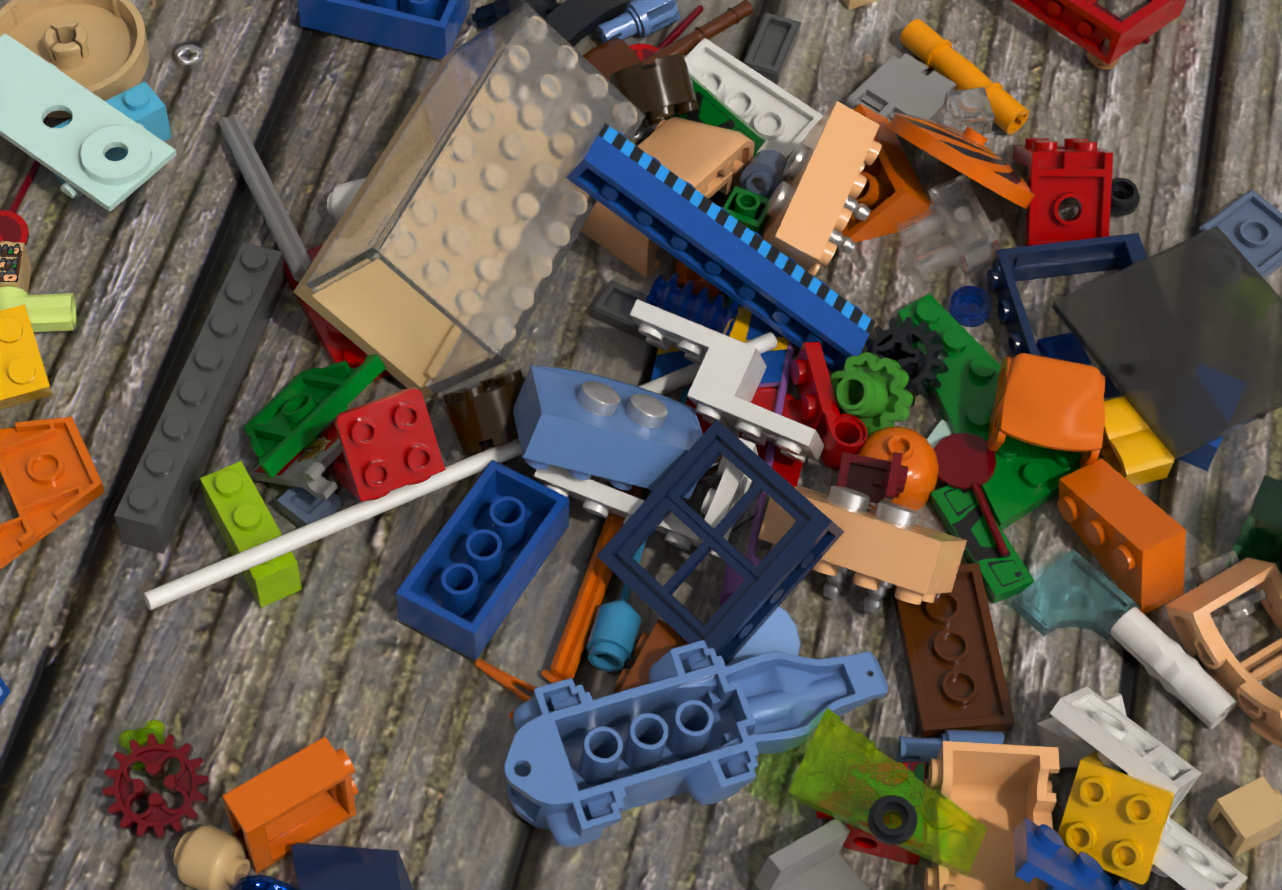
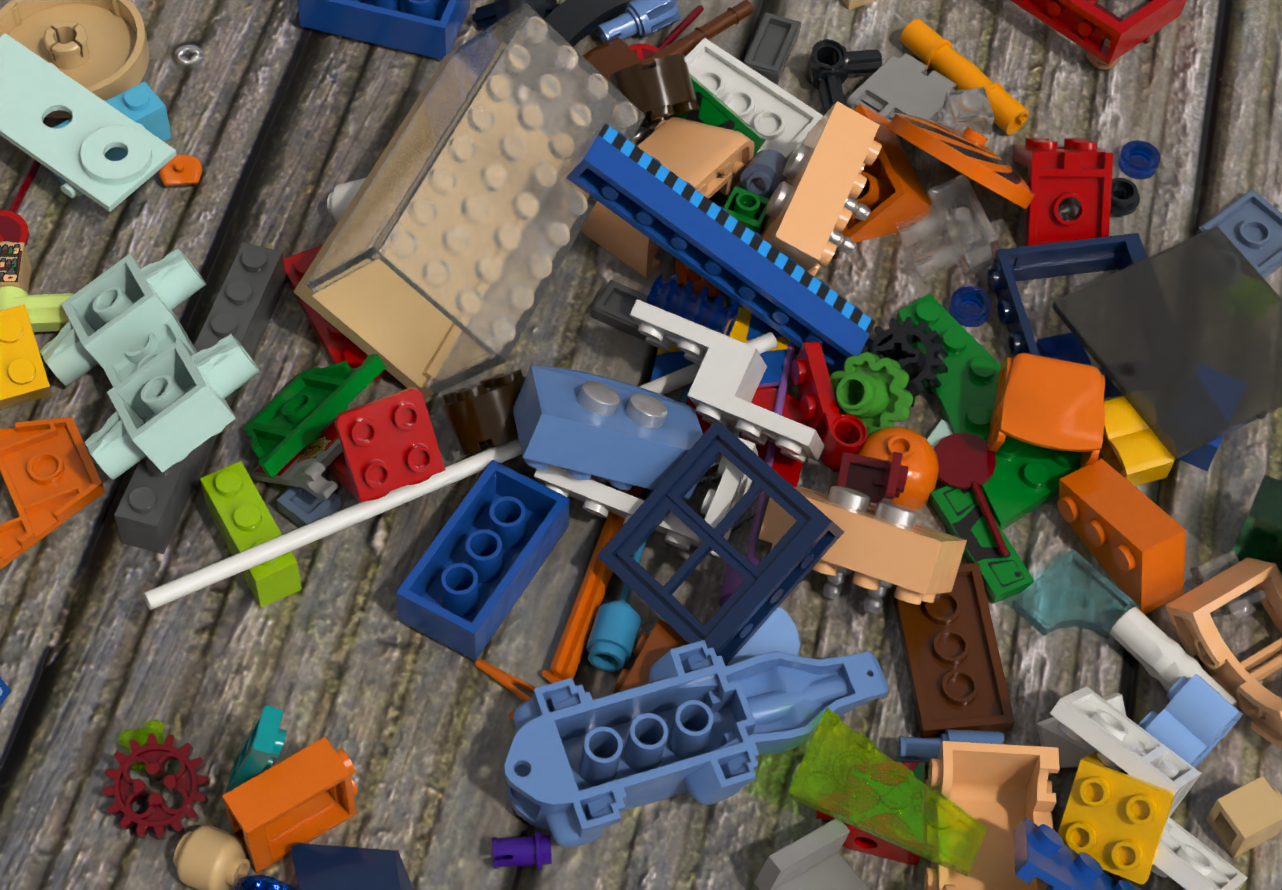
(162, 387): none -> light aqua piece
(181, 171): none -> orange piece
(259, 748): none -> teal plate
(266, 196): light grey axle -> none
(522, 851): none -> dark purple pin
(841, 63): none -> black axle
(892, 805): black plate -> none
(1139, 159): none -> clear blue tile
(1192, 719): none -> light blue brick

